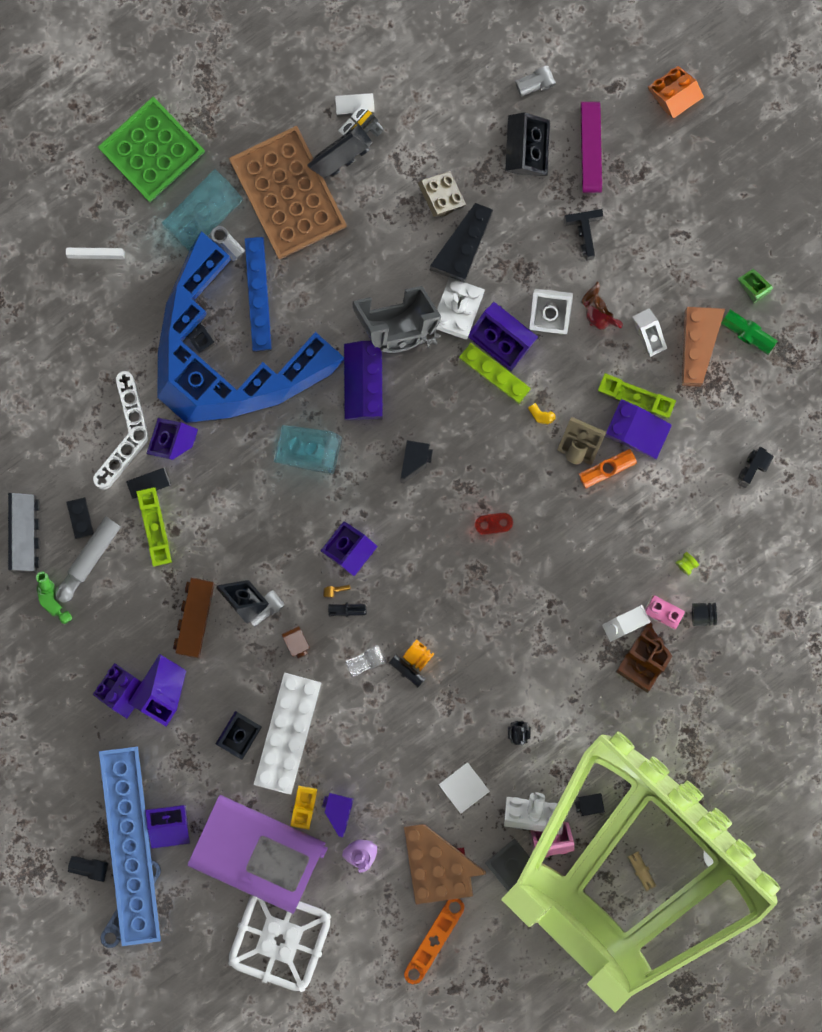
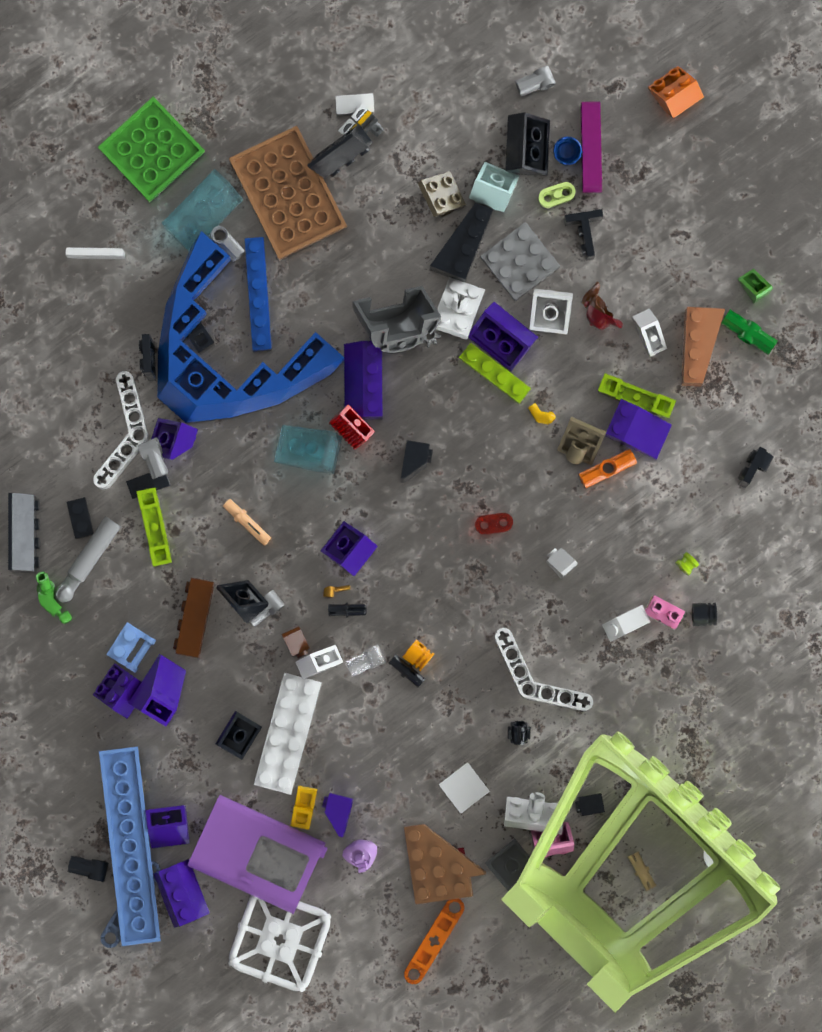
(126, 643): none -> light blue plate
(148, 362): none -> black plate
(152, 453): none -> light grey piece
(181, 893): none -> dark purple slope
(241, 517): none -> light nougat pin
(319, 662): none -> white slope
(351, 427): none -> red brick
(493, 187): none -> light aqua slope
(520, 261): none -> light grey plate
(527, 679): none -> white beam
(556, 195): none -> yellowish green plate
(560, 562): none -> white slope
(567, 150): none -> blue hair
(645, 659): reddish brown slope -> none

